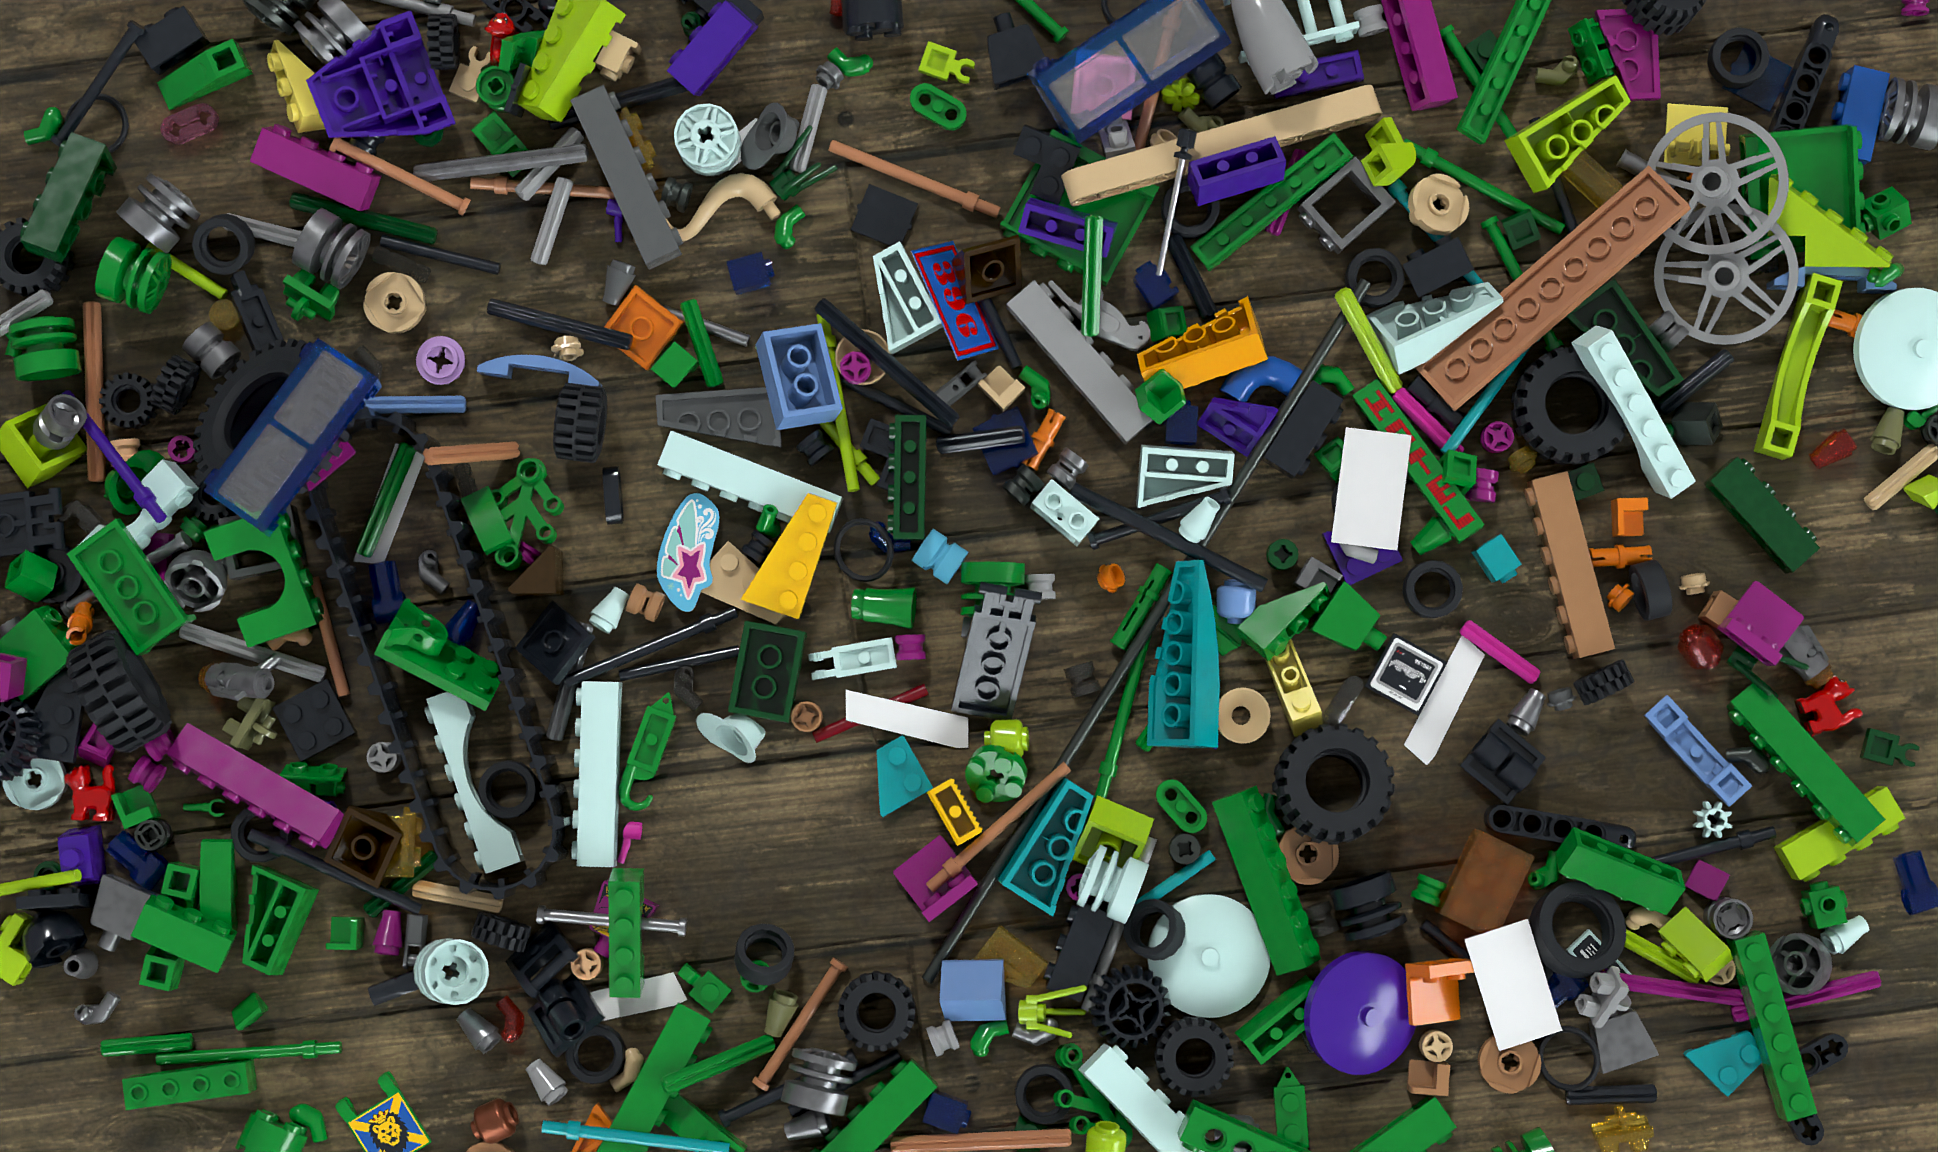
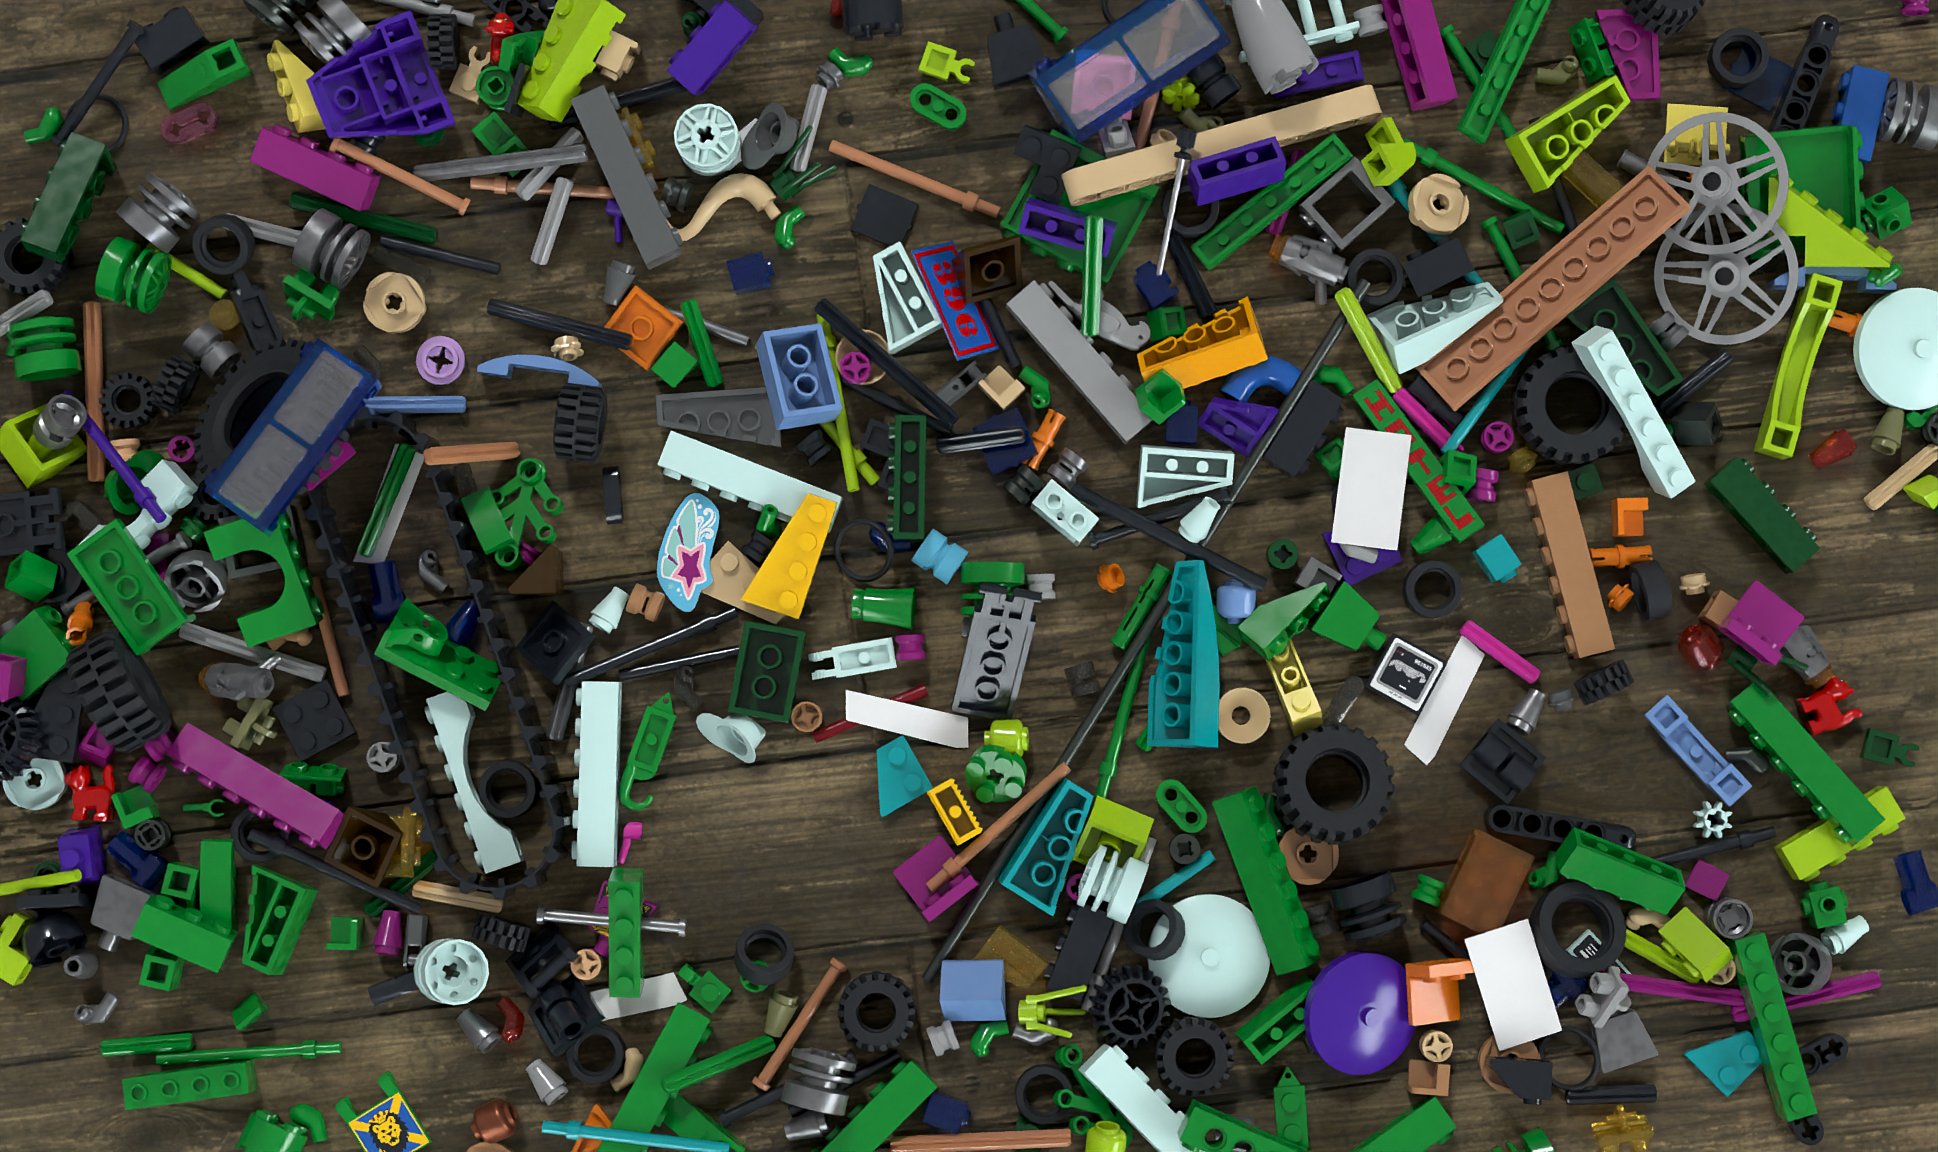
(1311, 259): none -> flat silver piece
(1524, 1077): none -> black slope

